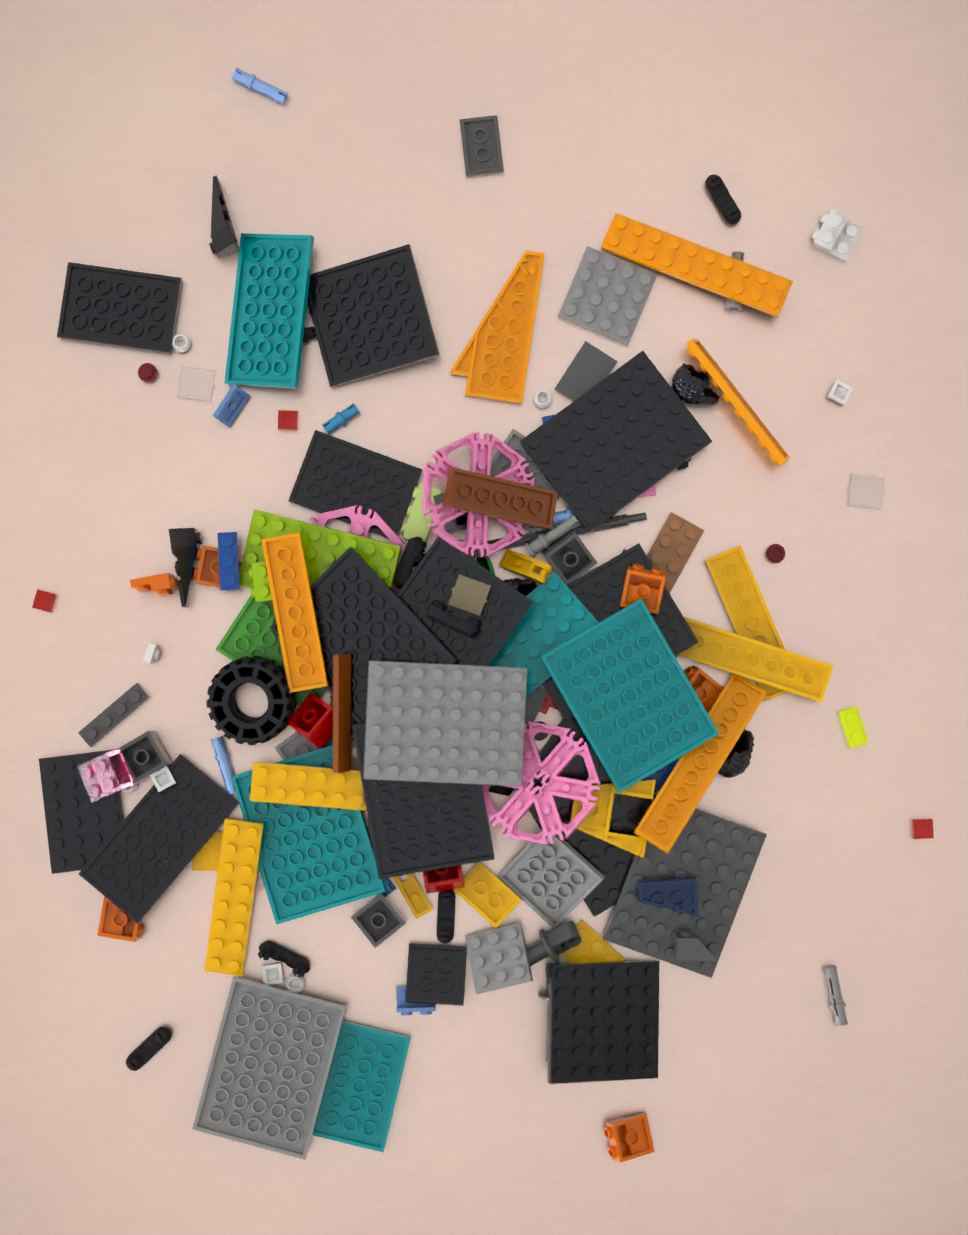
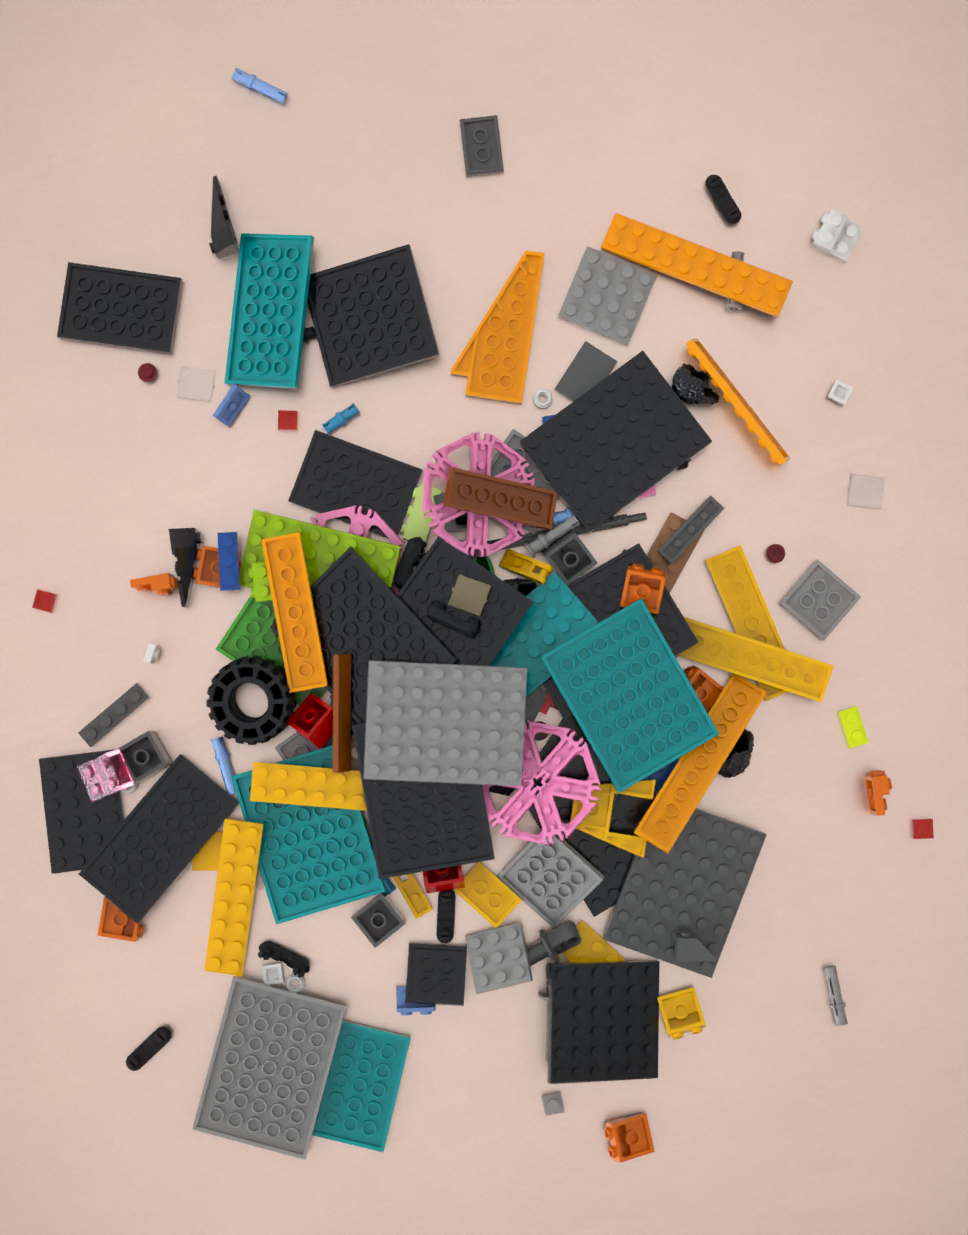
(163, 779): white plate -> none
(177, 338): white plate -> none
(552, 1103): none -> light grey plate
(674, 894): dark blue wing -> none
(681, 1013): none -> yellow plate
(691, 529): none -> dark grey plate
(820, 600): none -> light grey plate
(877, 785): none -> orange plate

